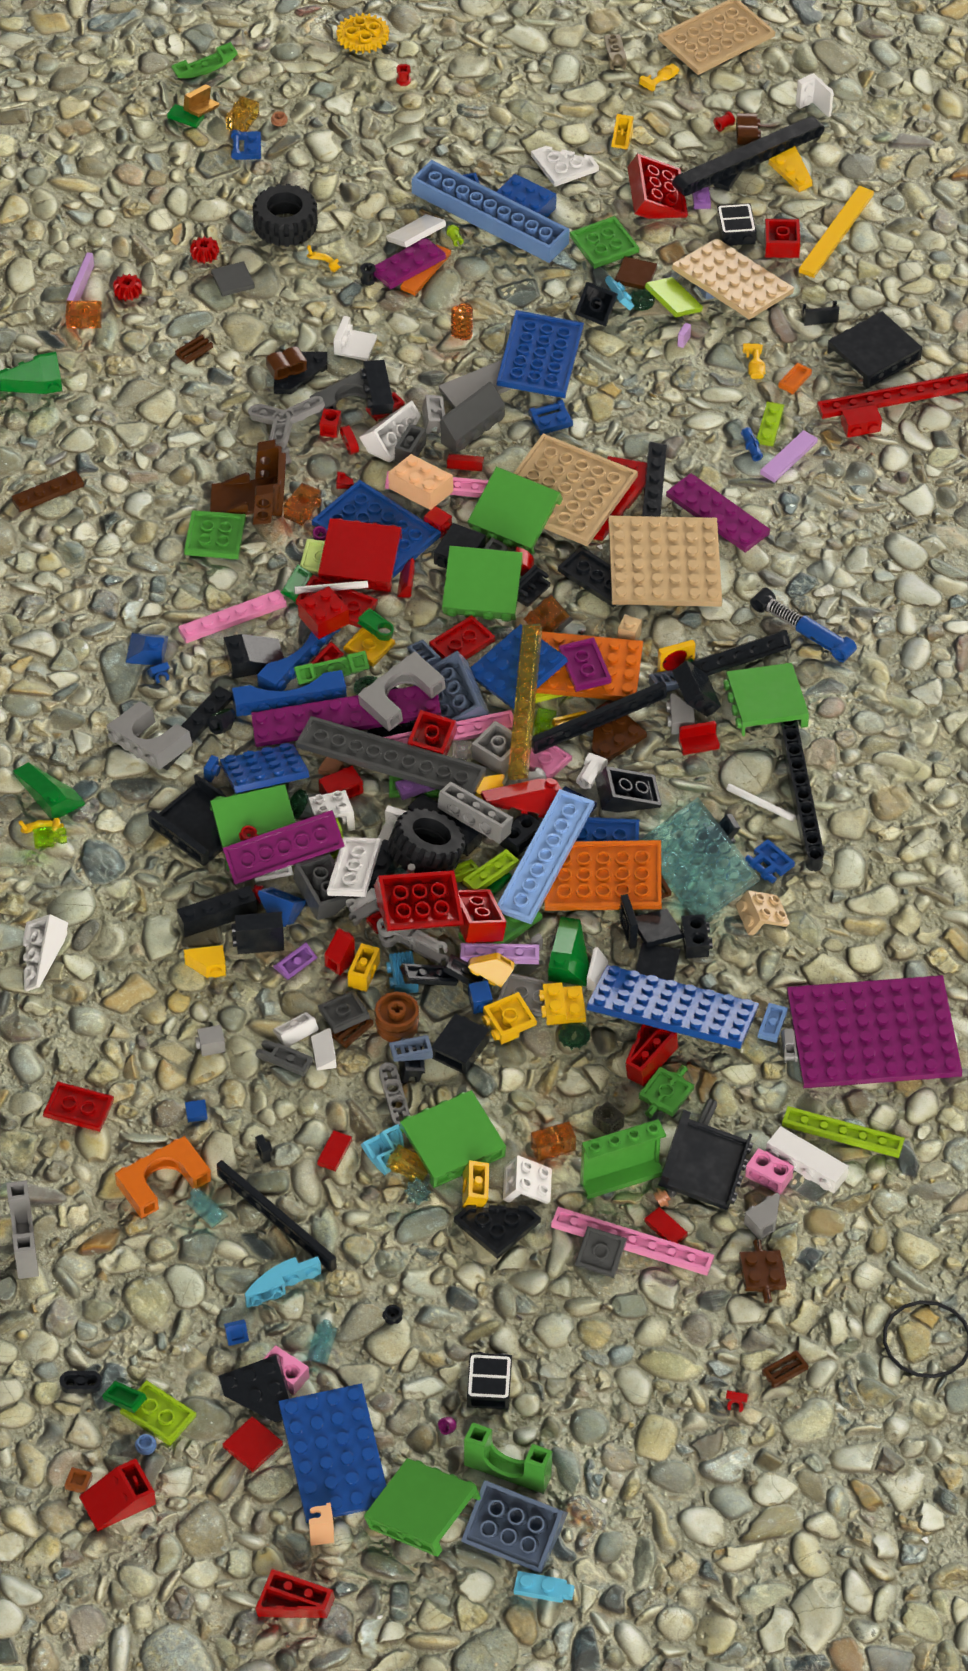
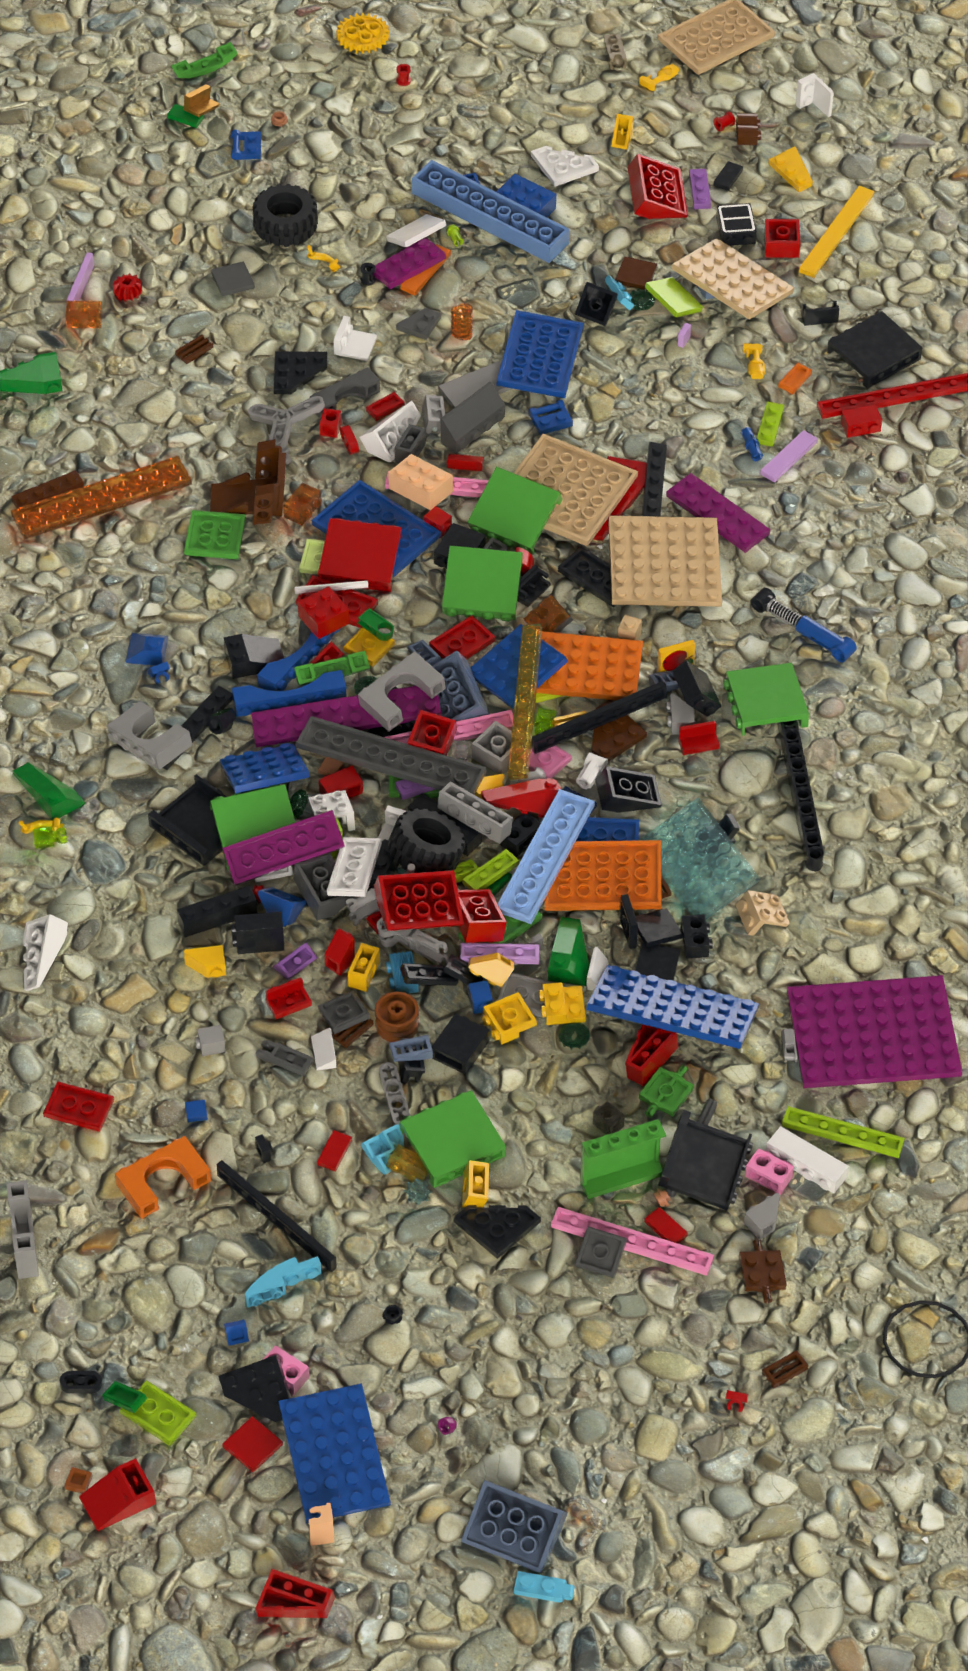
(101, 497): none -> clear orange plate
(145, 1444): medium blue plate -> none
(204, 250): red gear -> none
(206, 1208): clear light blue hinge -> none
(211, 768): blue plate -> none
(232, 616): bright pink plate -> none
(242, 114): clear yellow brick -> none
(247, 830): red plate -> none
(286, 363): reddish brown brick -> none
(287, 998): none -> red bracket
(296, 1029): white slope -> none
(298, 578): green tile -> none
(316, 532): magenta hinge -> none
(322, 1342): clear light blue hinge -> none
(343, 481): red tile -> none
(377, 387): black brick -> none
(406, 579): red slope -> none
(420, 323): none -> dark grey wing
(420, 1505): bright green panel -> none
(485, 1457): bright green arch -> none
(489, 1381): black brick -> none
(528, 1179): white bracket -> none
(553, 1141): clear orange brick -> none
(585, 664): magenta plate -> none
(604, 242): bright green plate -> none
(744, 653): black plate -> none
(748, 156): black beam -> none
(760, 802): white bar -> none
(771, 856): blue plate -> none
(772, 1022): medium blue plate -> none

